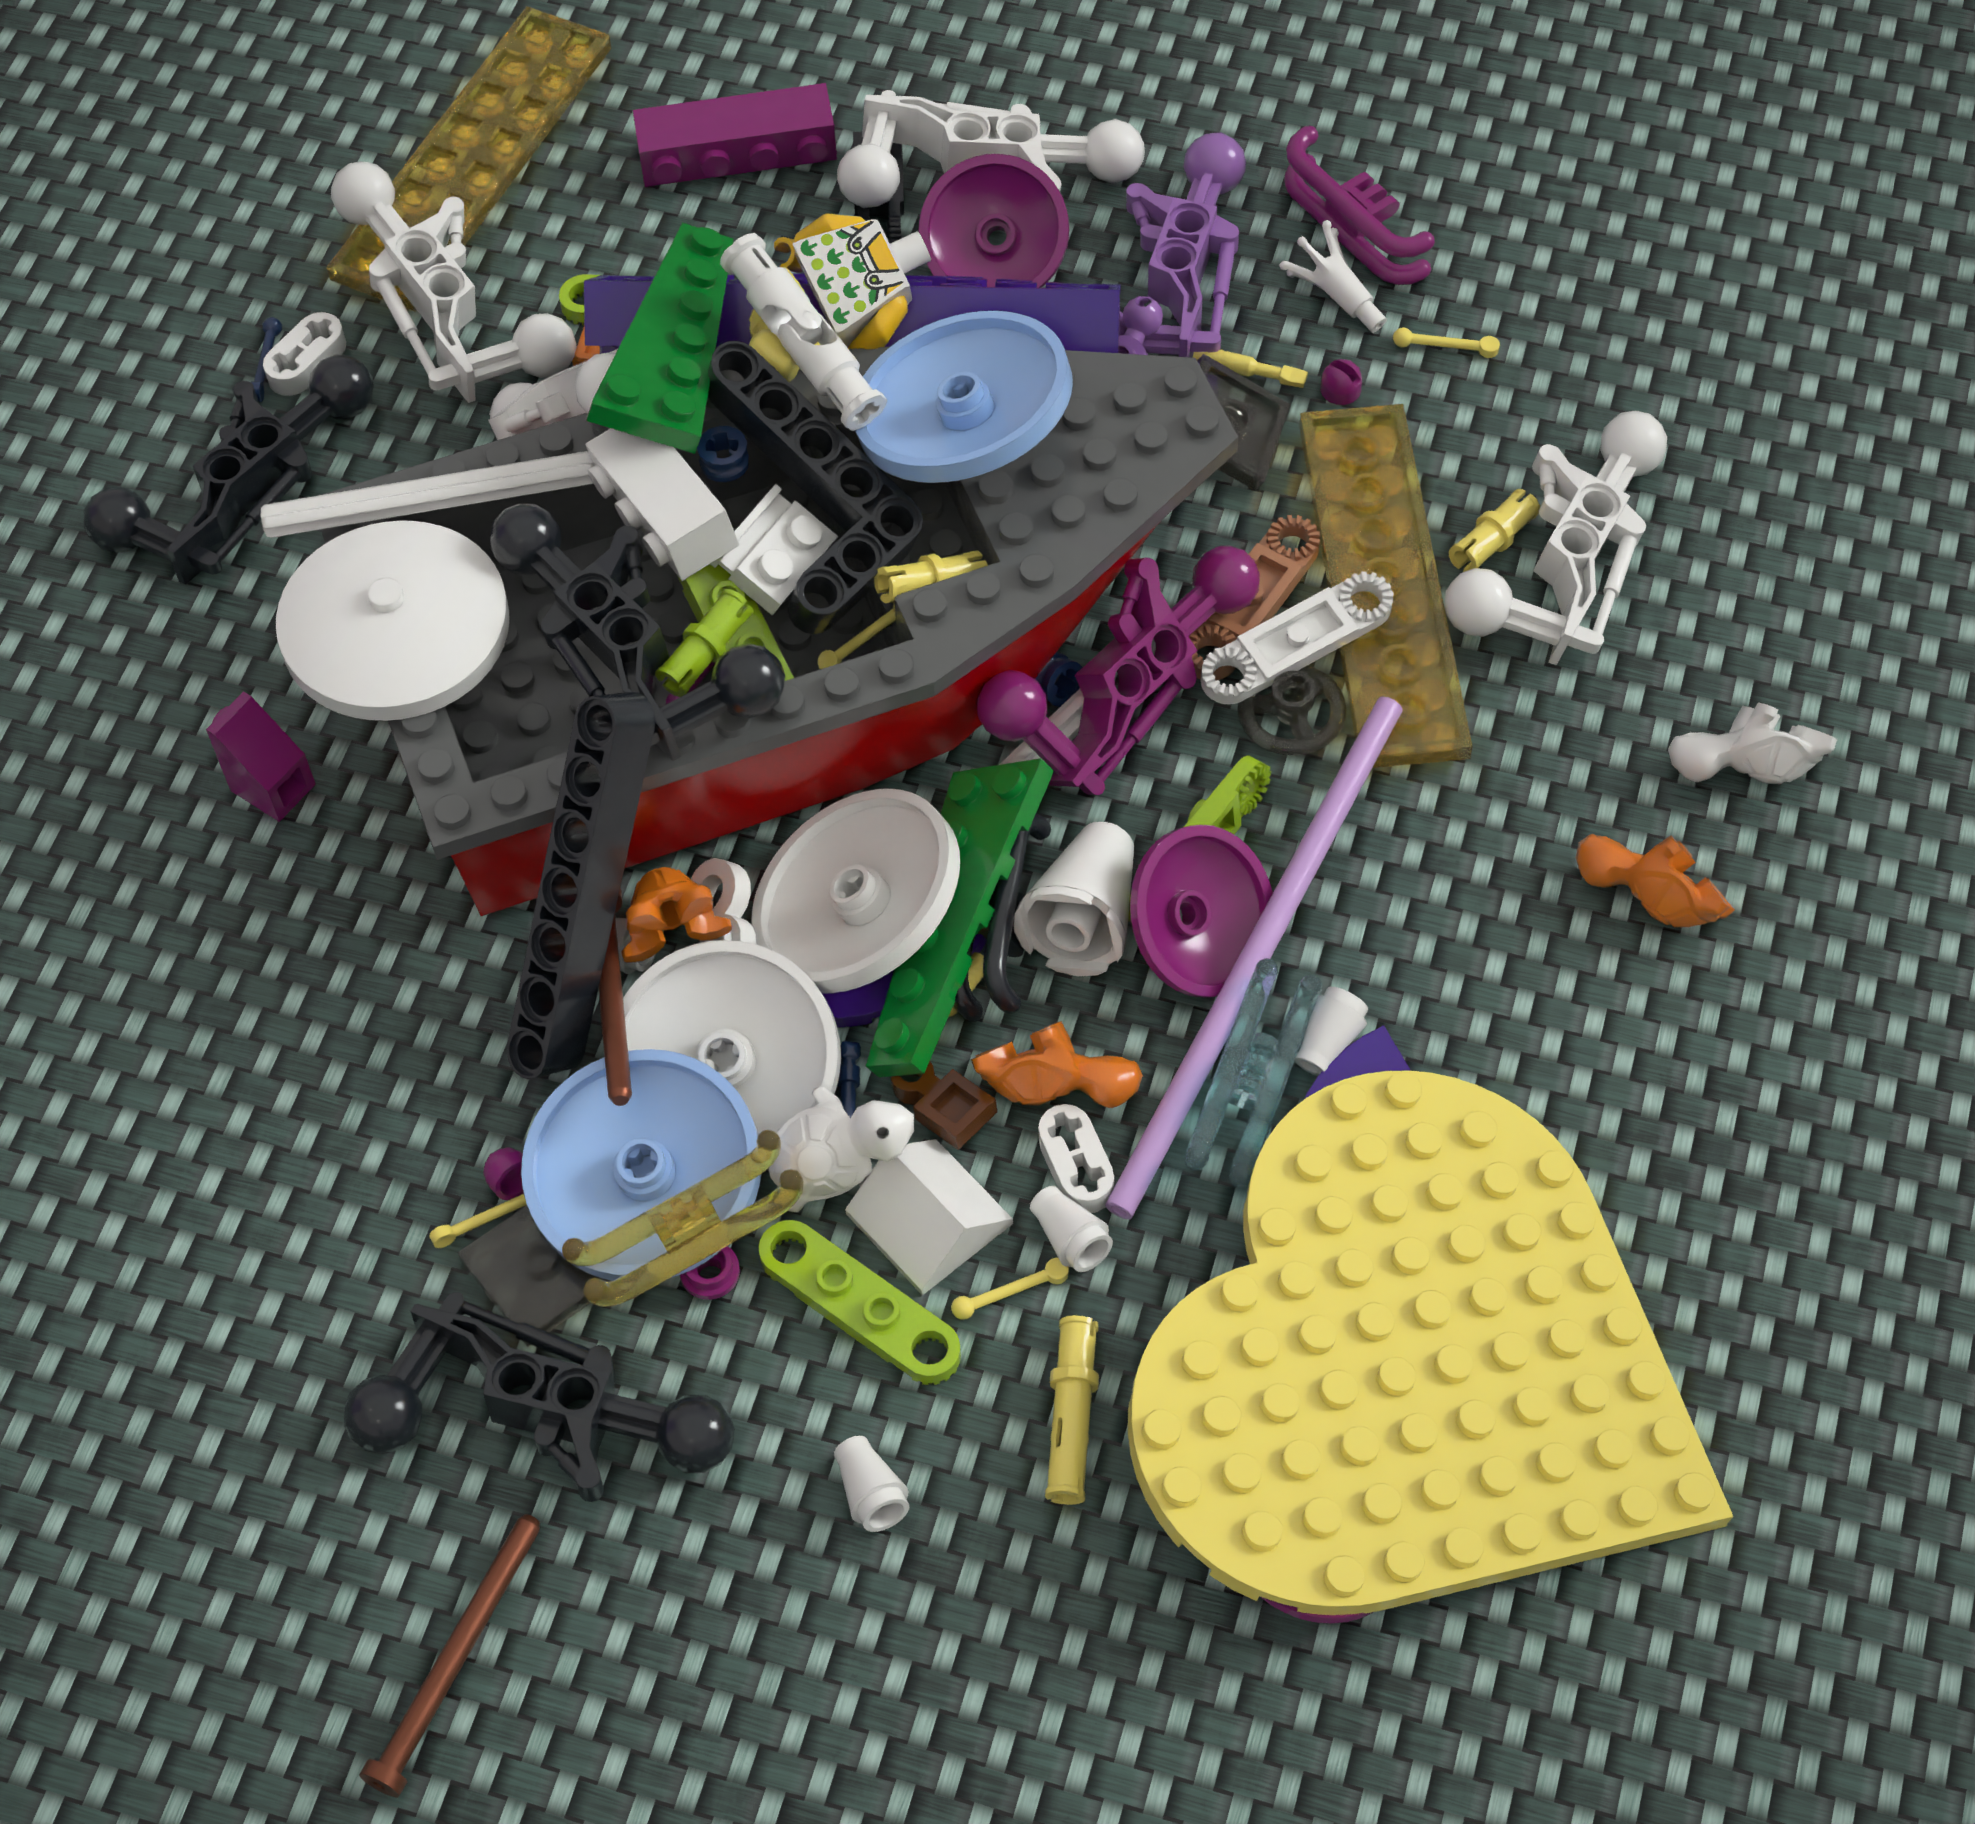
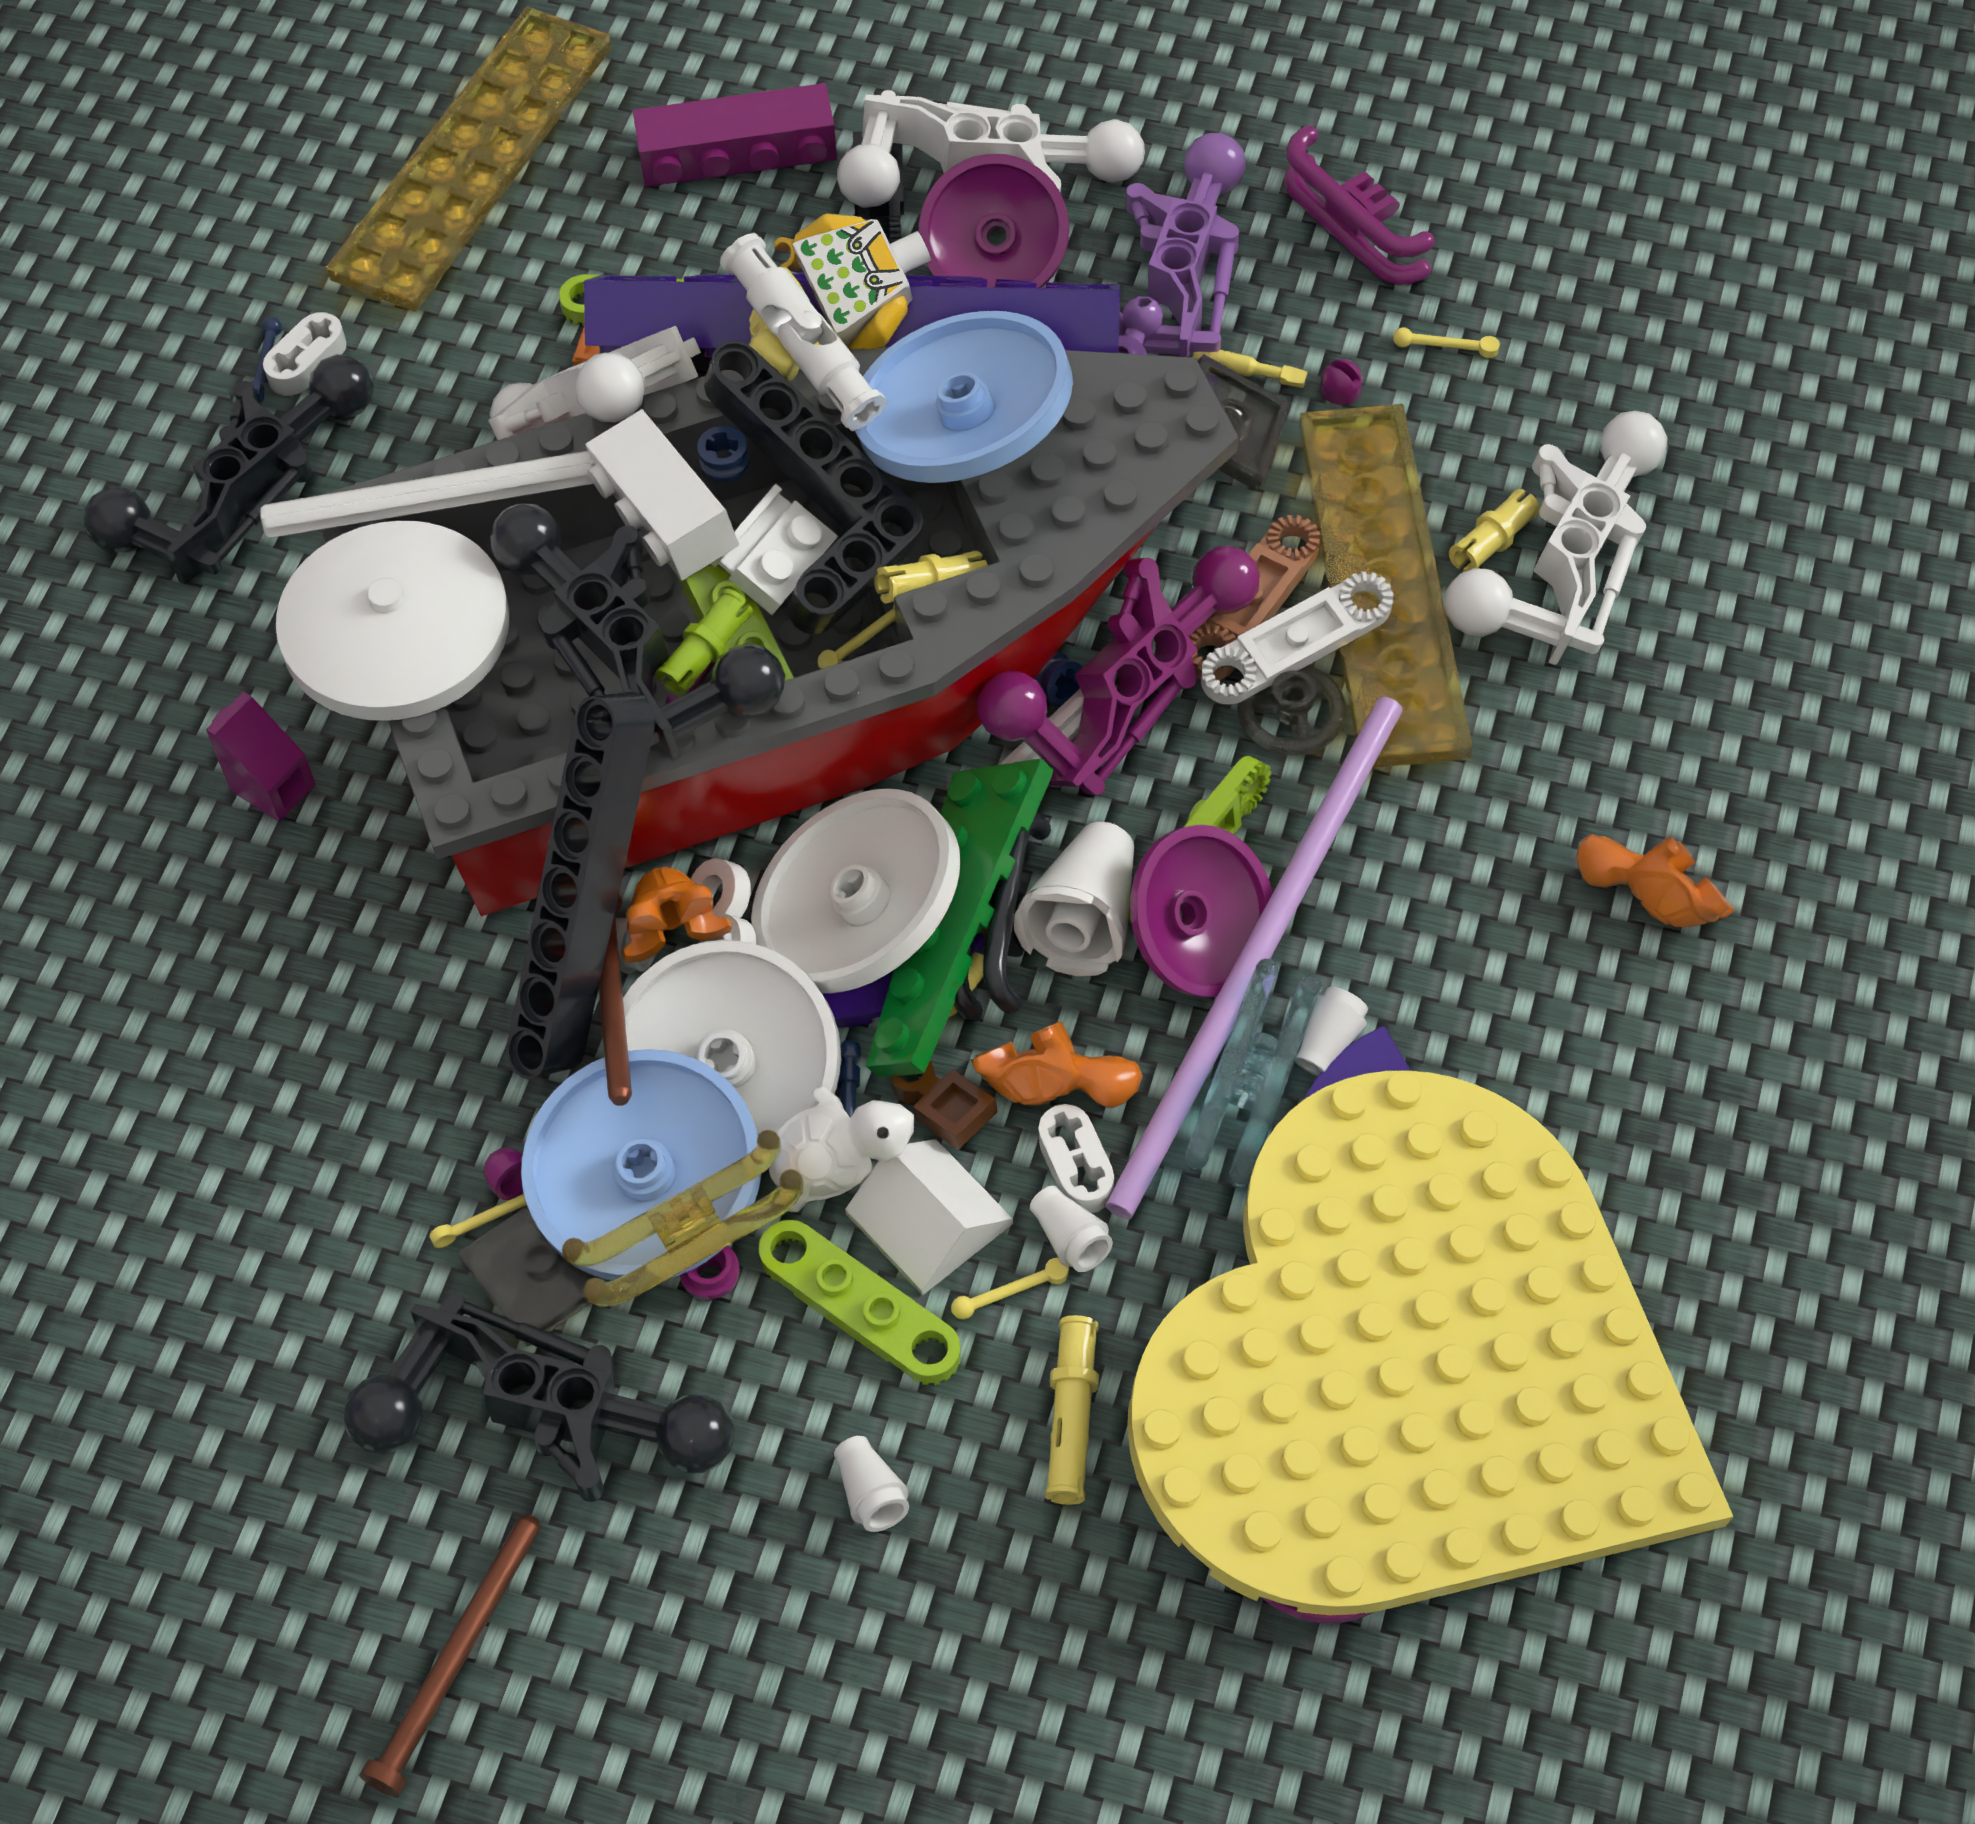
(439, 289): white piece -> none
(662, 365): green wing -> none
(1337, 280): white piece -> none
(1751, 749): white animal -> none

